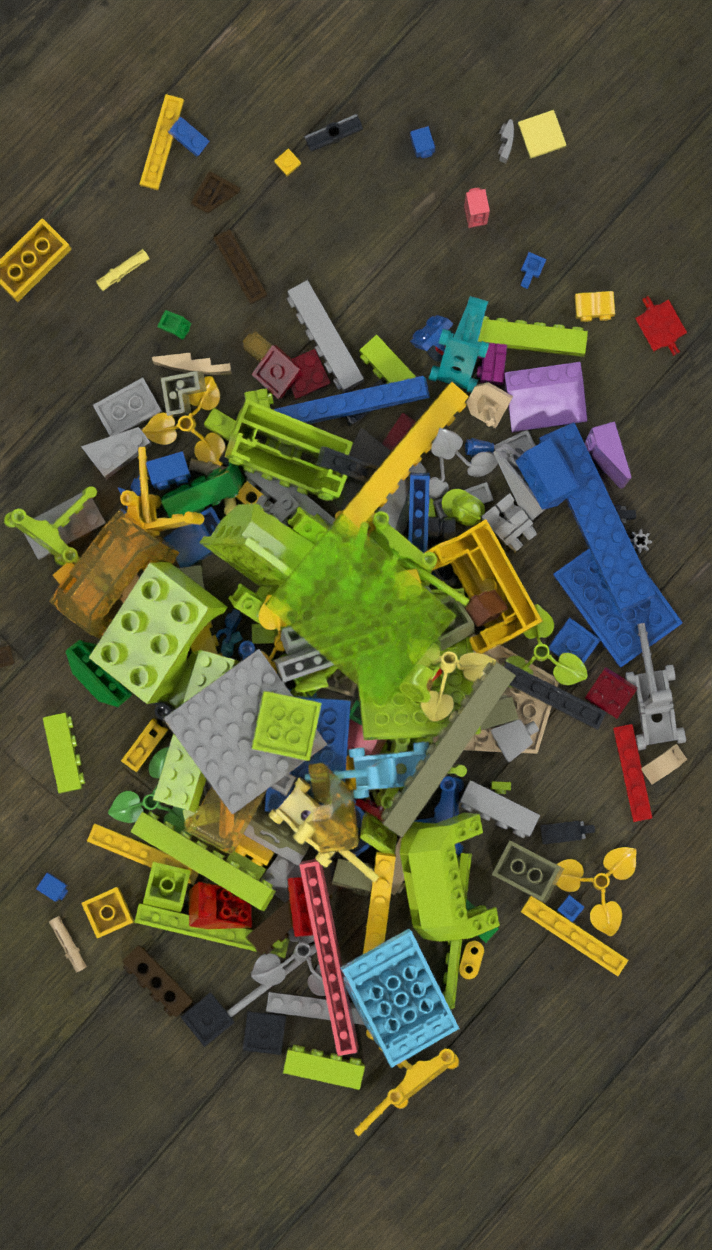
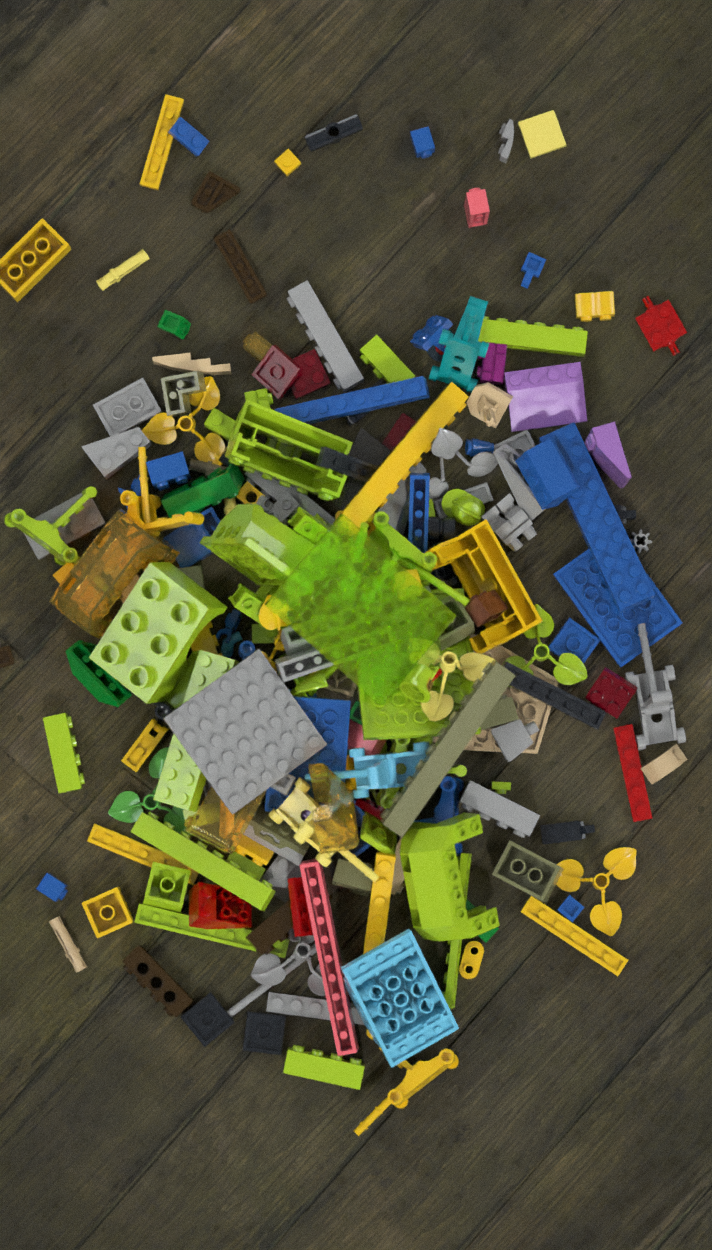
(286, 725): lime plate -> none

